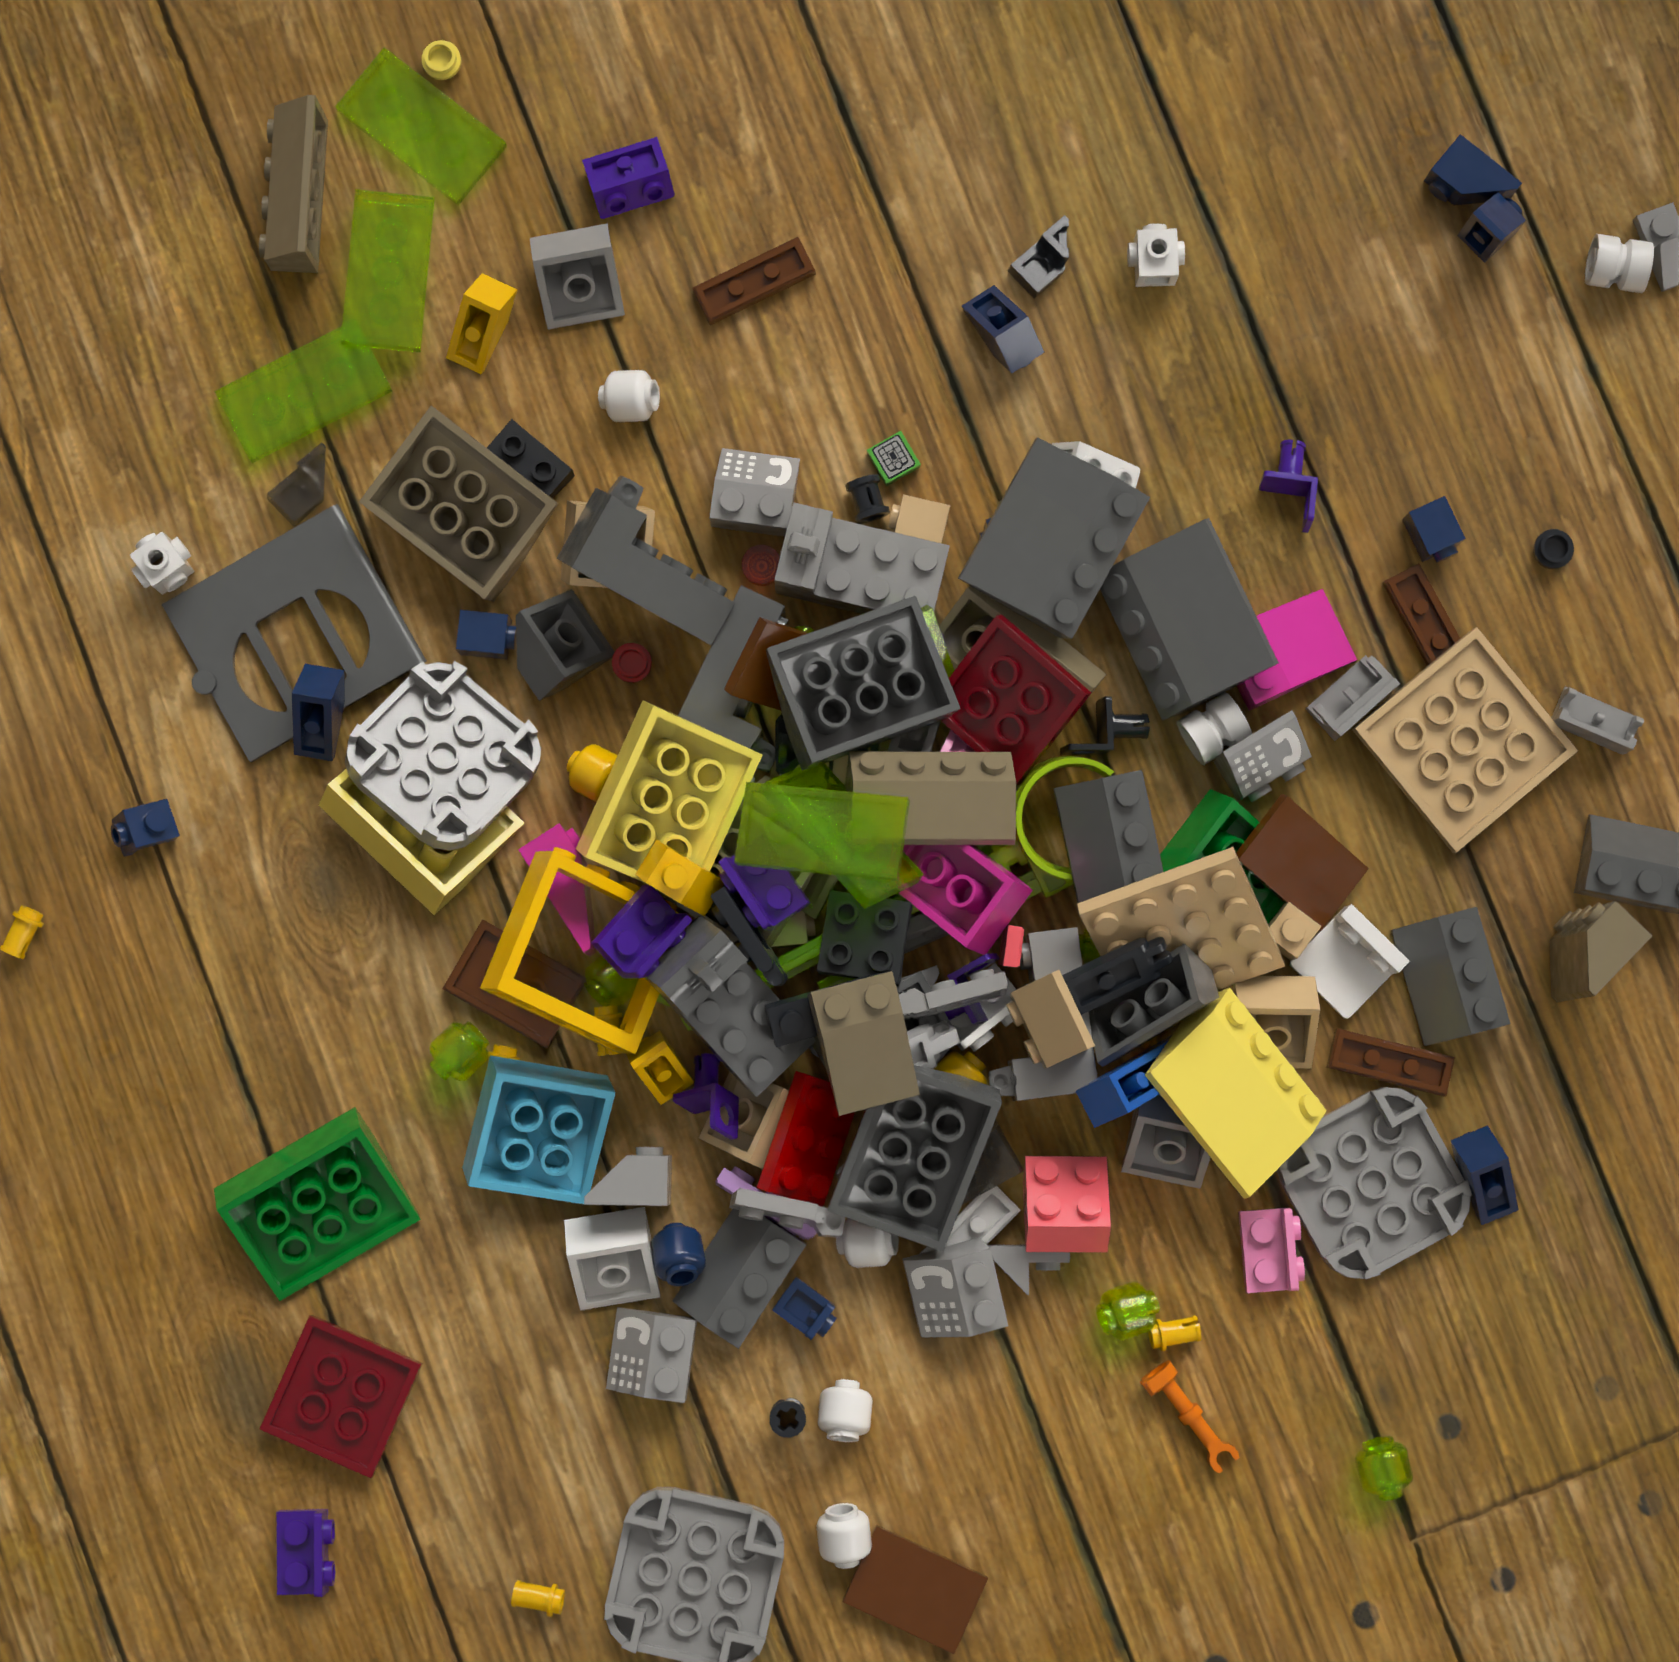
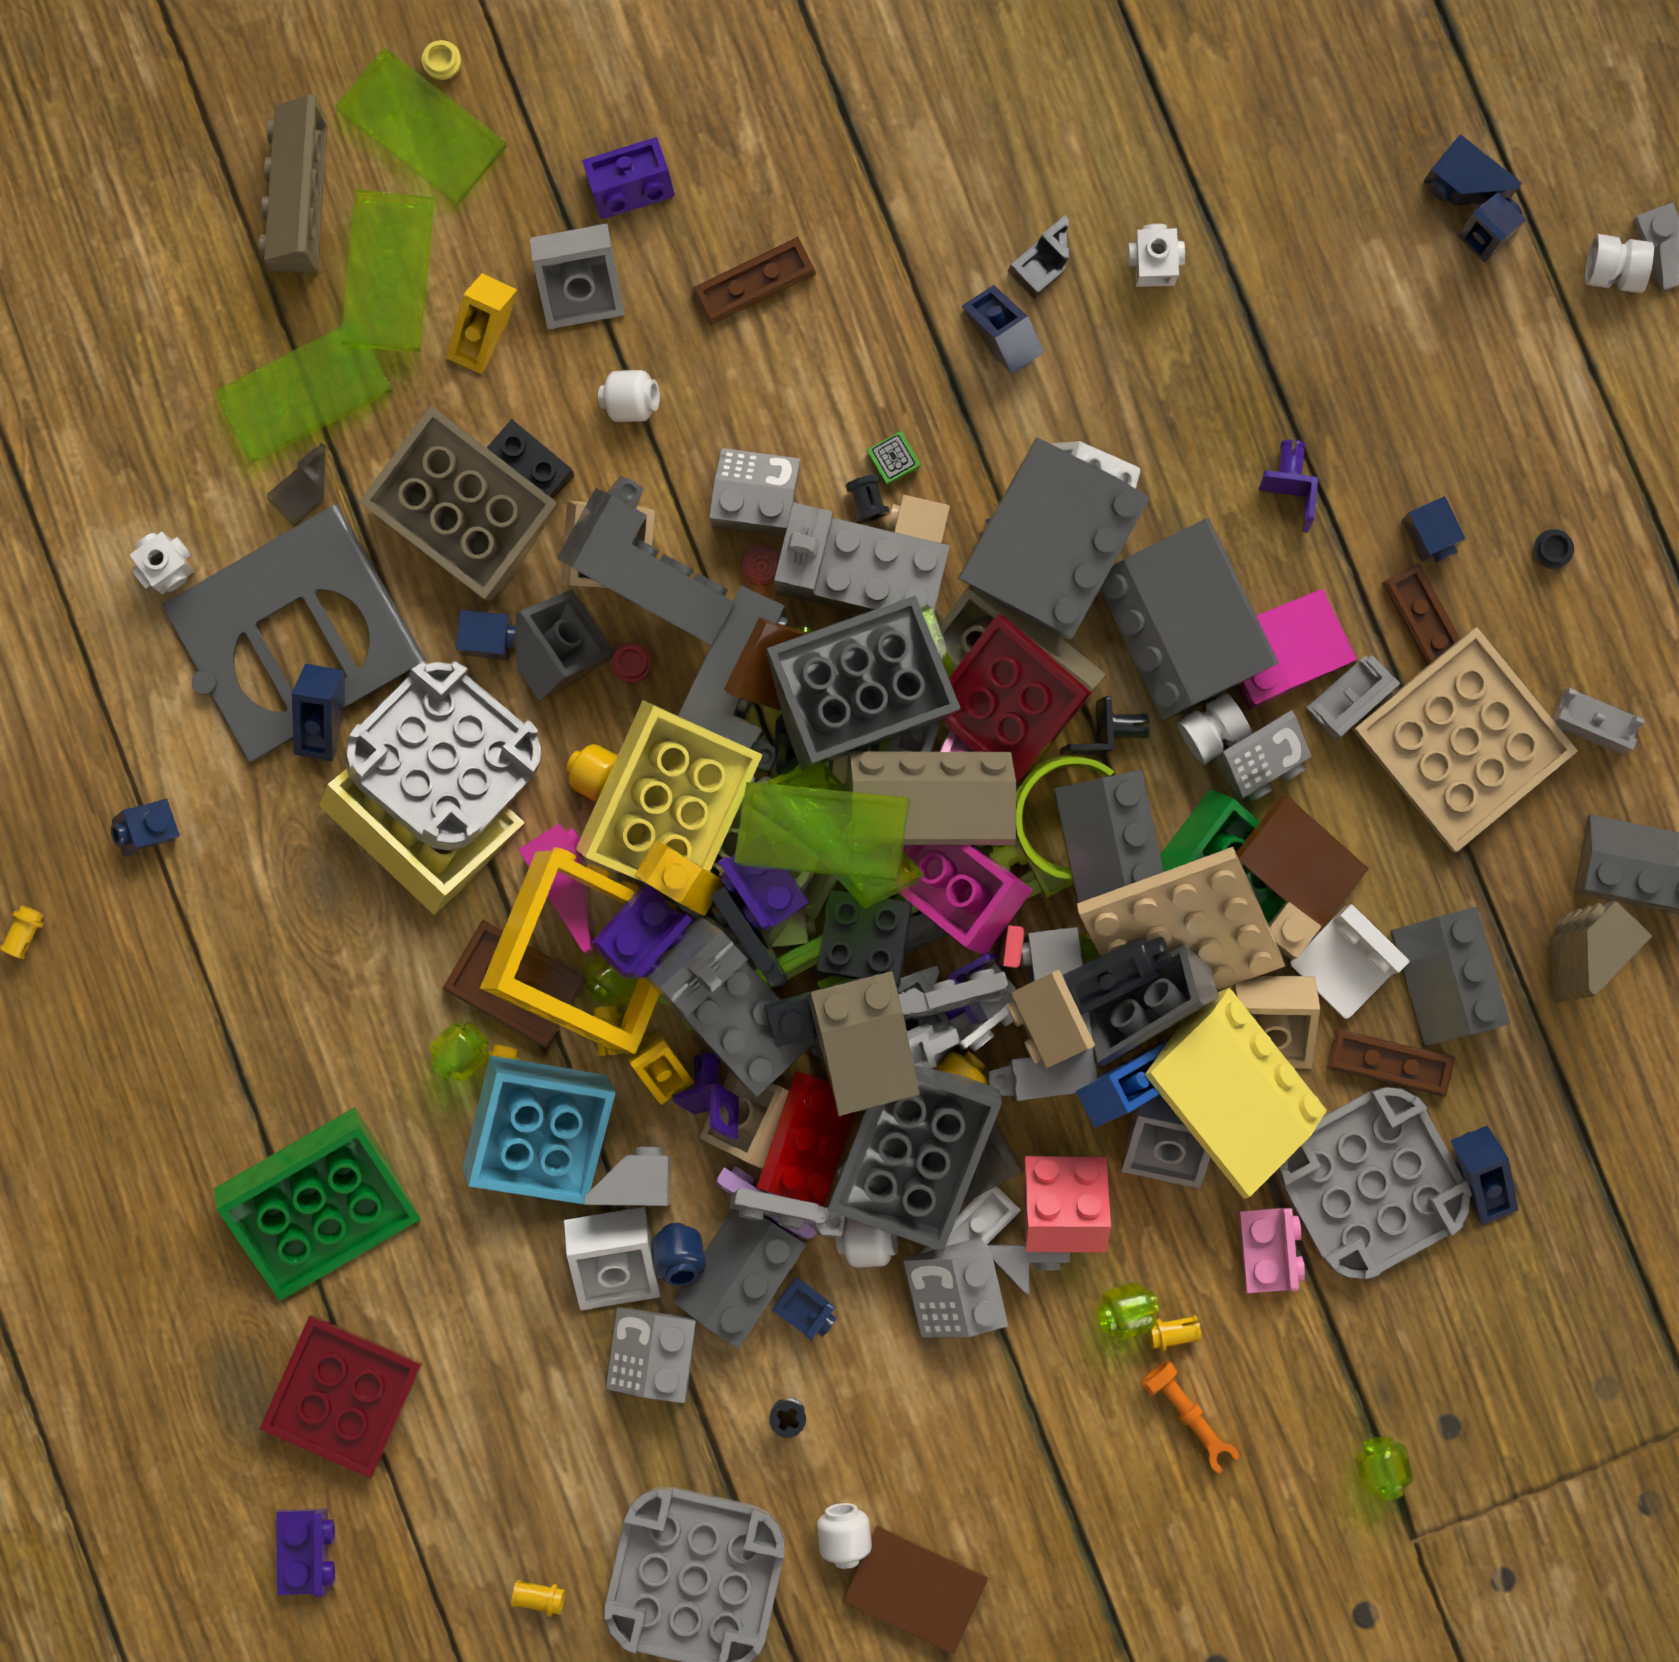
(845, 1411): white head -> none

